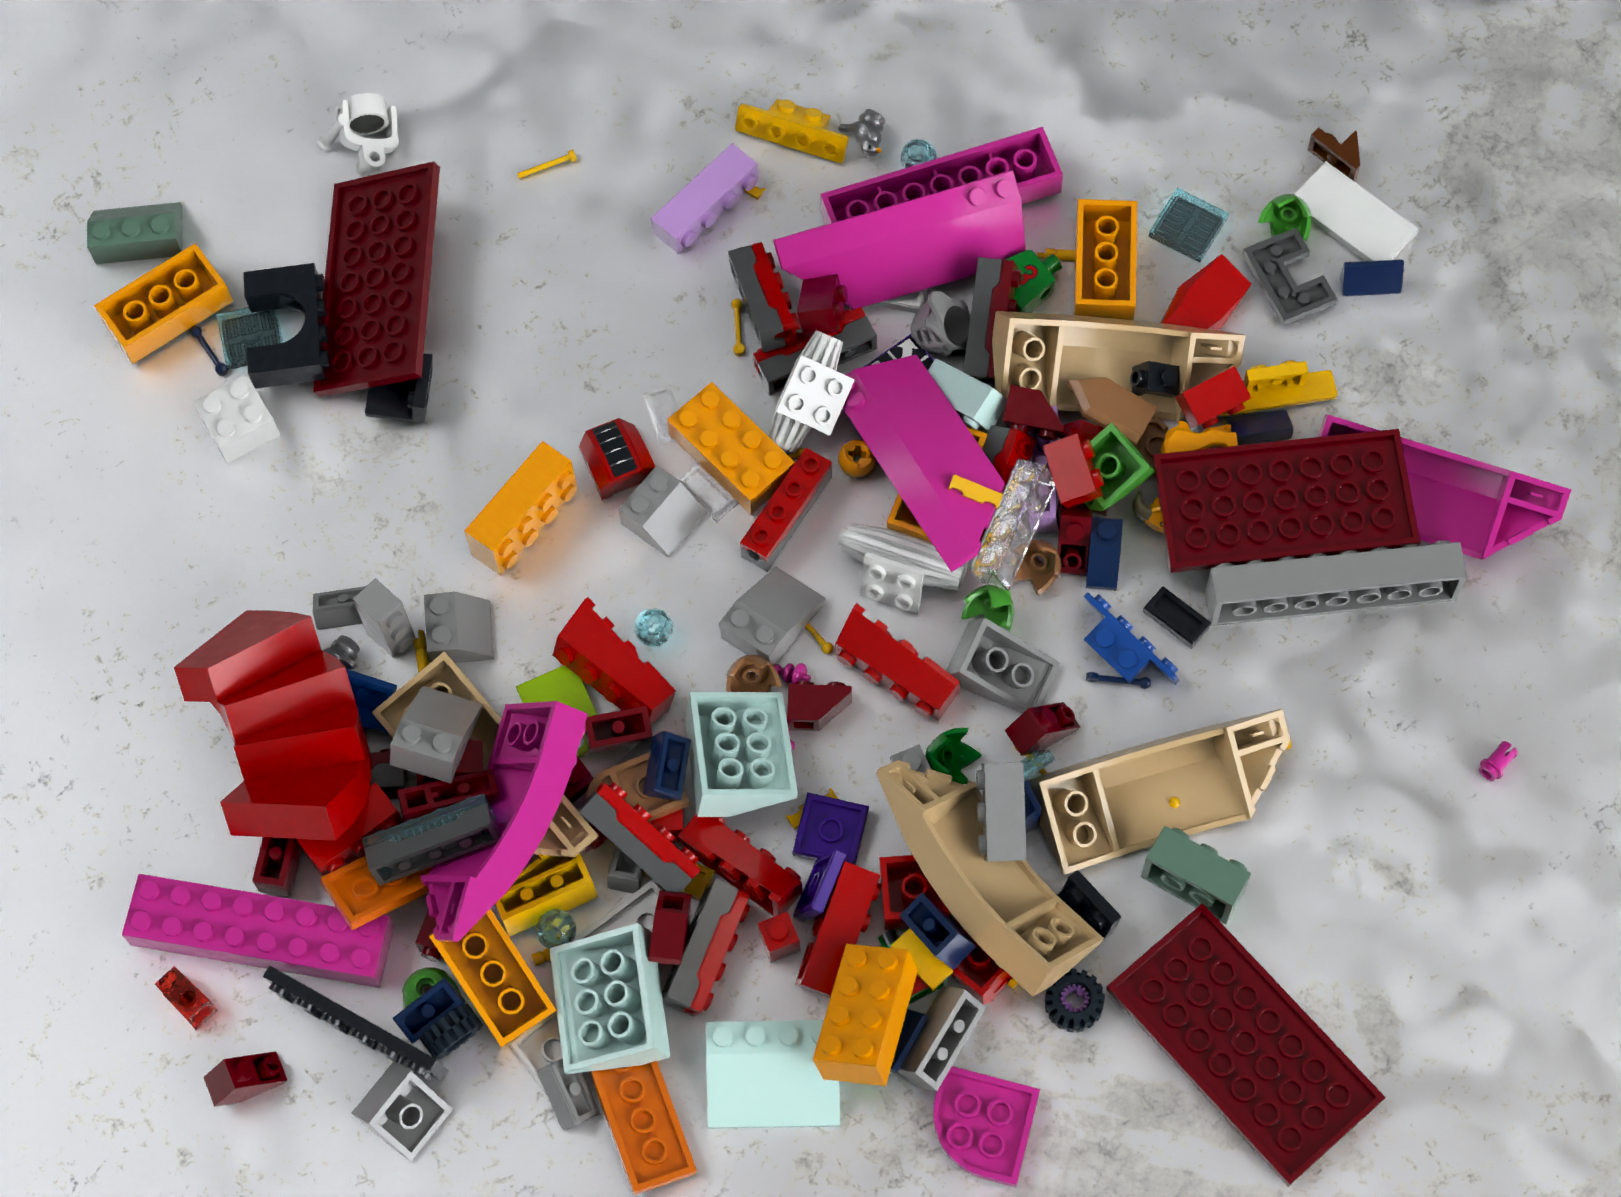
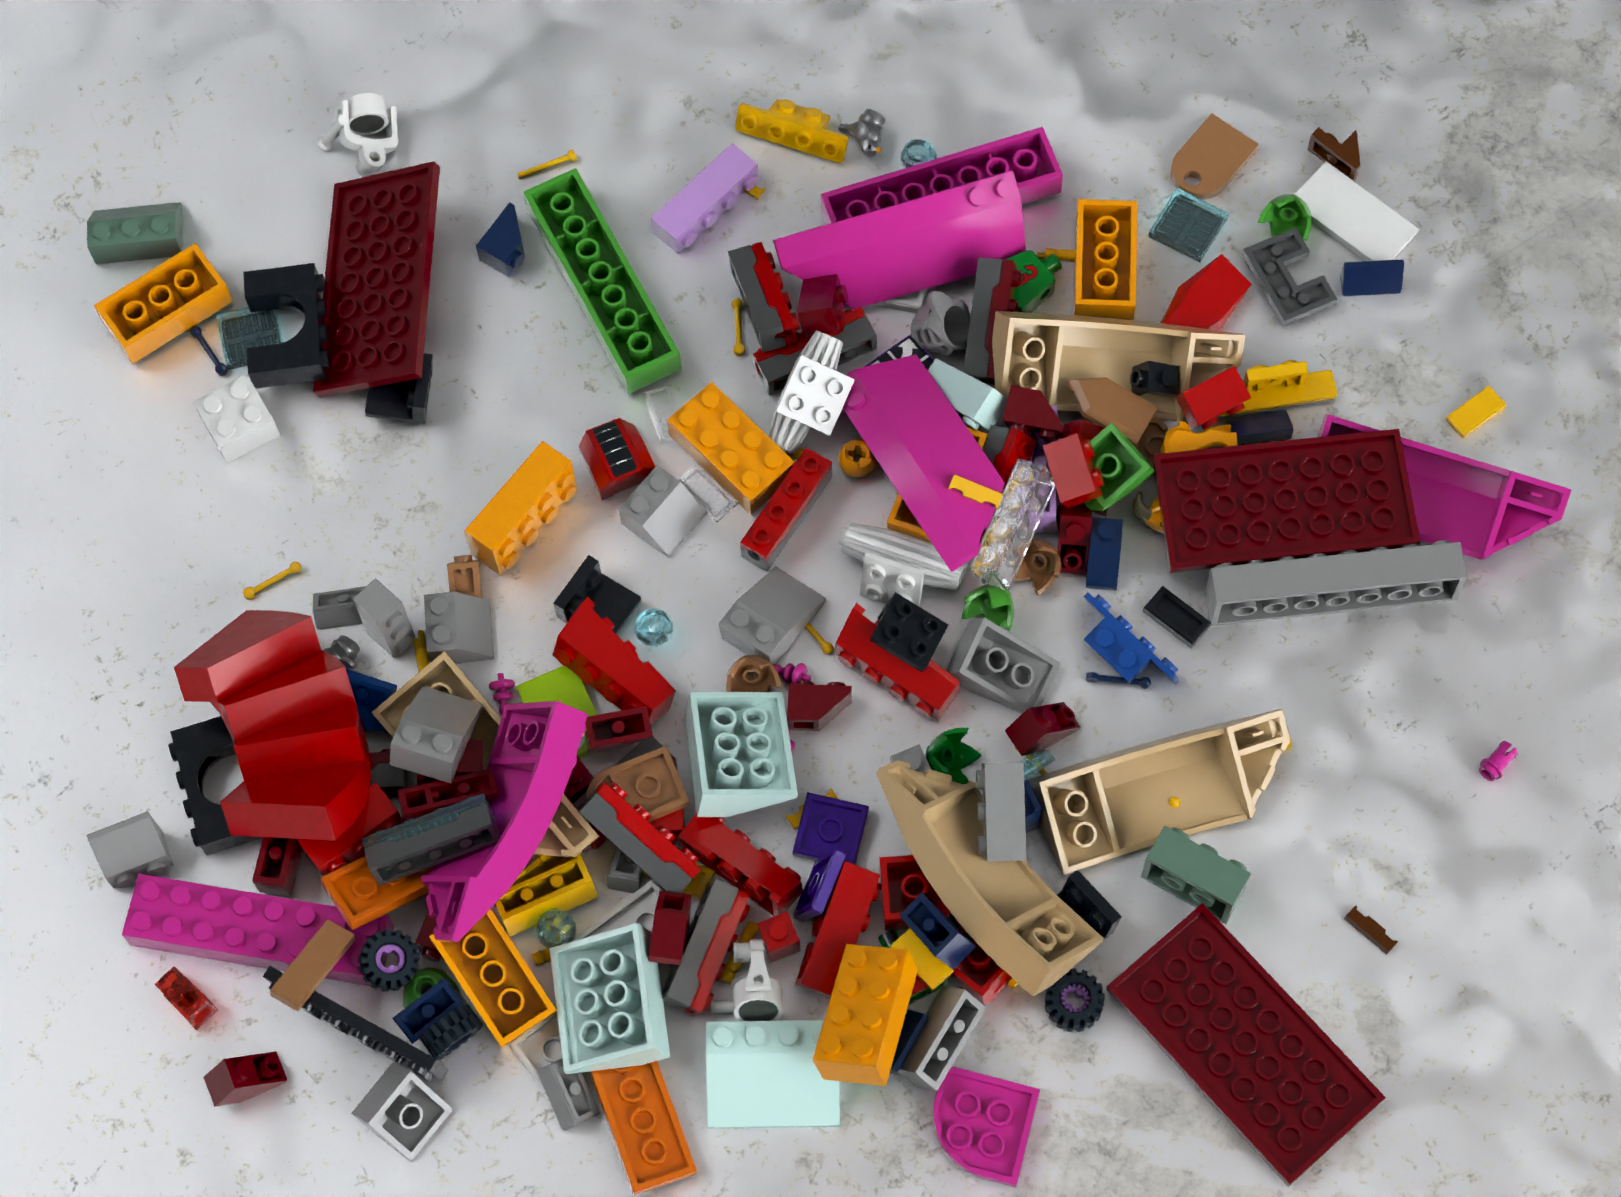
(130, 849): none -> light grey slope
(196, 751): none -> black arch
(250, 592): none -> yellow hinge
(312, 965): none -> medium nougat tile
(393, 976): none -> black bush
(465, 576): none -> medium nougat bracket
(502, 243): none -> dark blue slope
(502, 686): none -> dark pink hair
(602, 281): none -> bright green brick
(608, 596): none -> black bracket
(667, 766): dark blue slope -> none
(731, 968): none -> yellow wheel
(757, 995): none -> white piece
(908, 632): none -> black bracket
(1213, 157): none -> medium nougat tile
(1371, 930): none -> reddish brown piece
(1475, 412): none -> yellow piece

